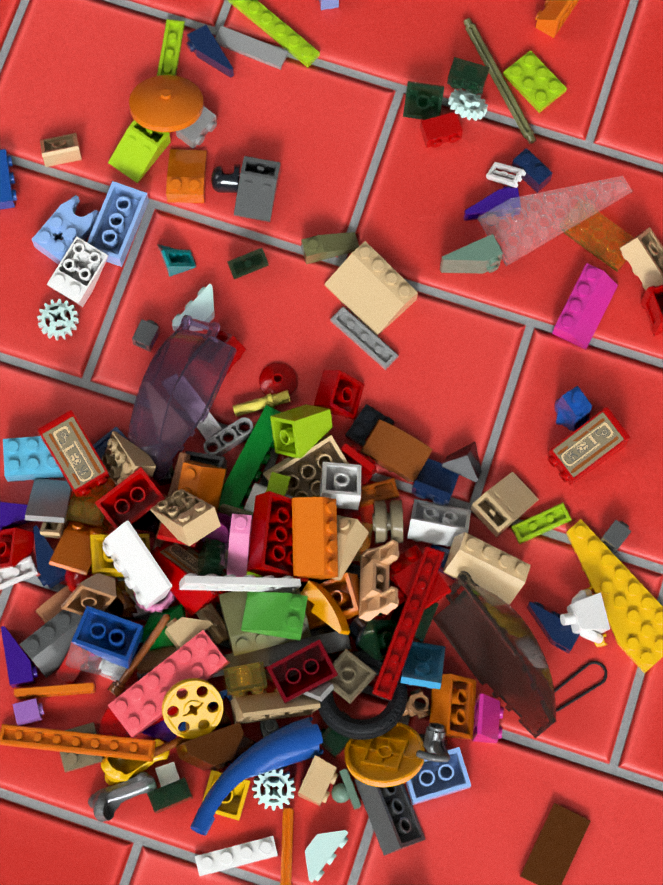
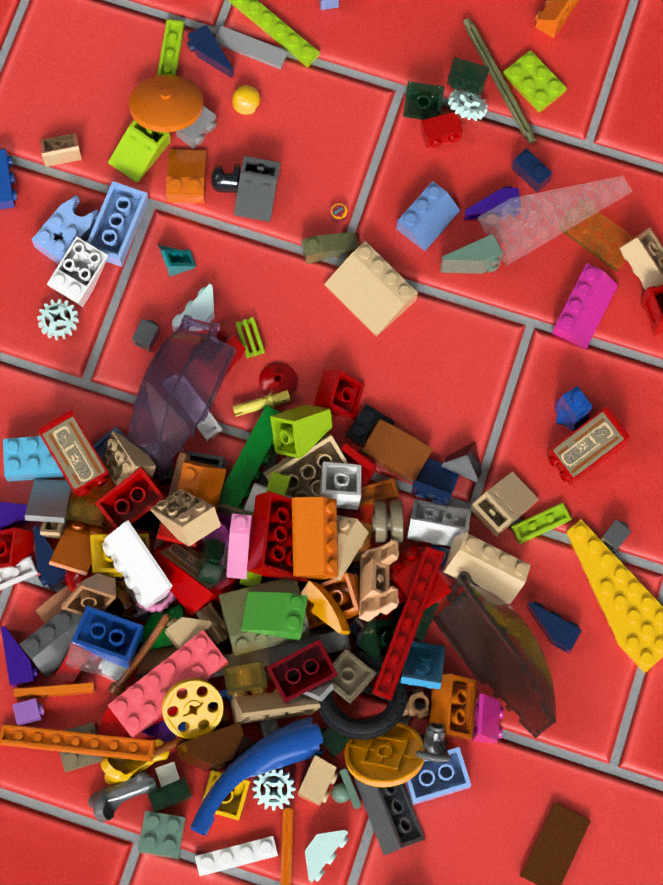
(162, 835): none -> sand green brick
(232, 583): white plate -> none
(233, 430): light grey beam -> none
(245, 323): none -> lime tile
(246, 99): none -> yellow hair
(248, 263): clear green brick -> none
(339, 212): none -> clear pink tile
(364, 338): light grey tile -> none
(428, 216): none -> medium blue slope
(503, 177): white tile -> none
(587, 616): white torso -> none
(587, 691): black piece -> none

